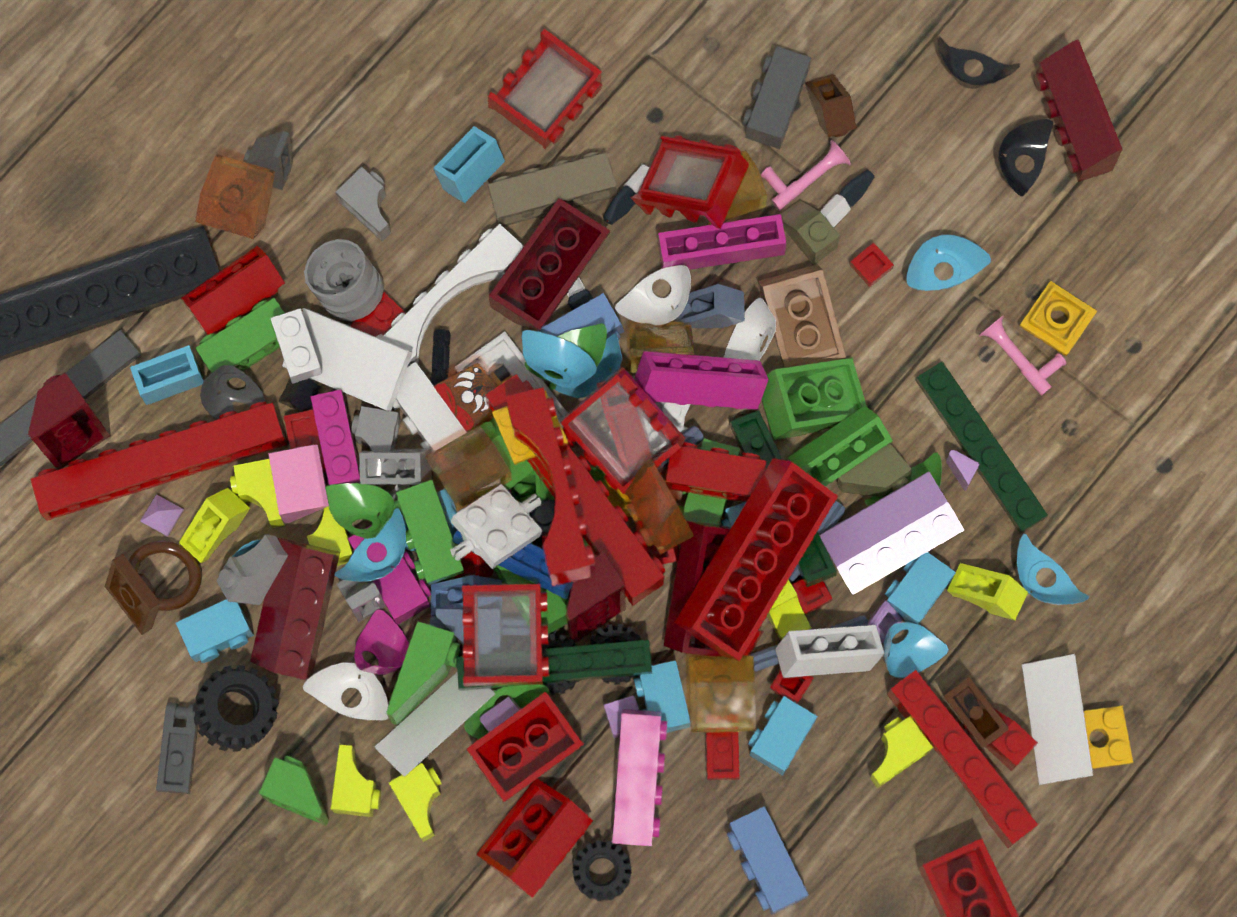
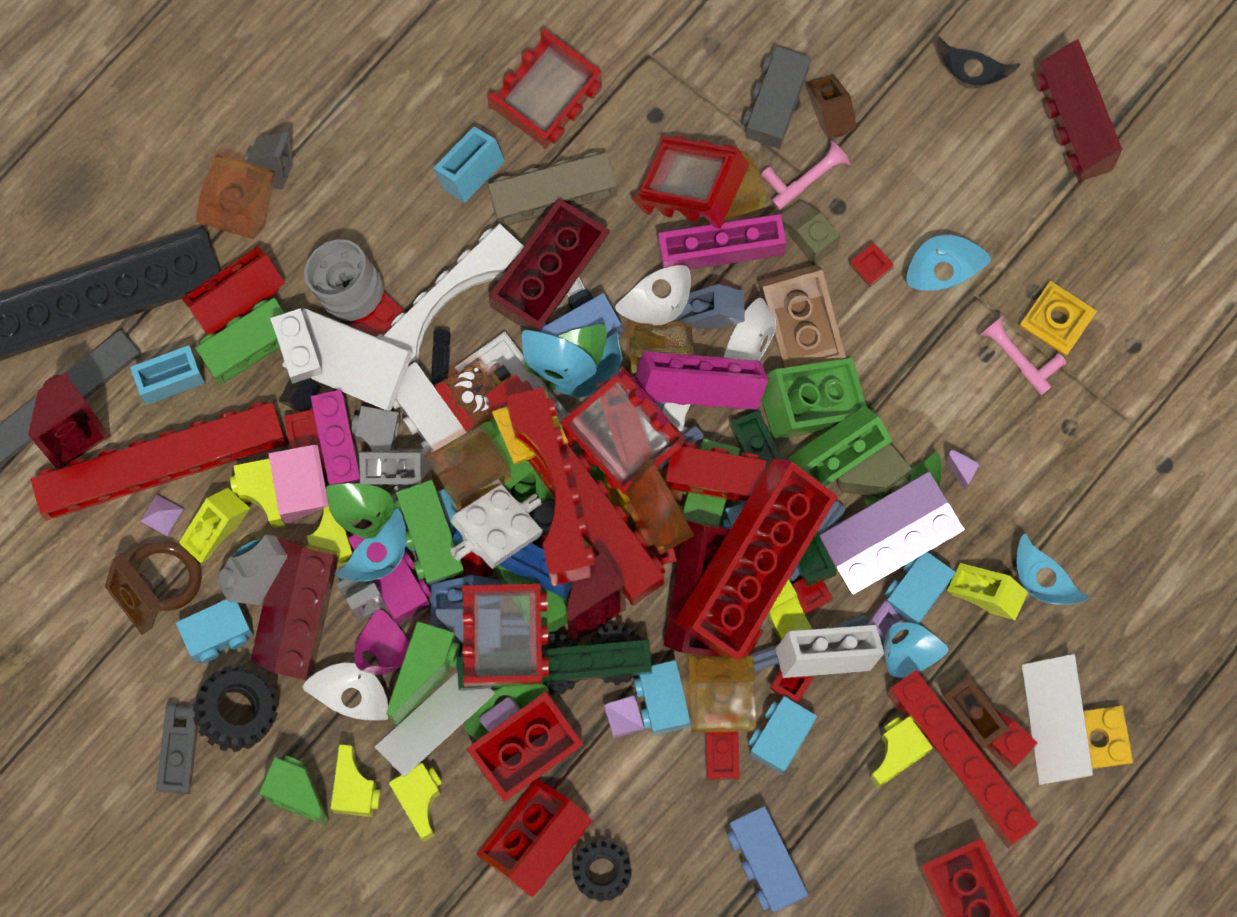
(218, 404): dark grey piece -> none
(363, 198): light grey arch -> none
(622, 202): black piece -> none
(637, 777): brick -> none
(840, 204): piece -> none
(981, 447): dark green plate -> none
(1028, 140): black piece -> none

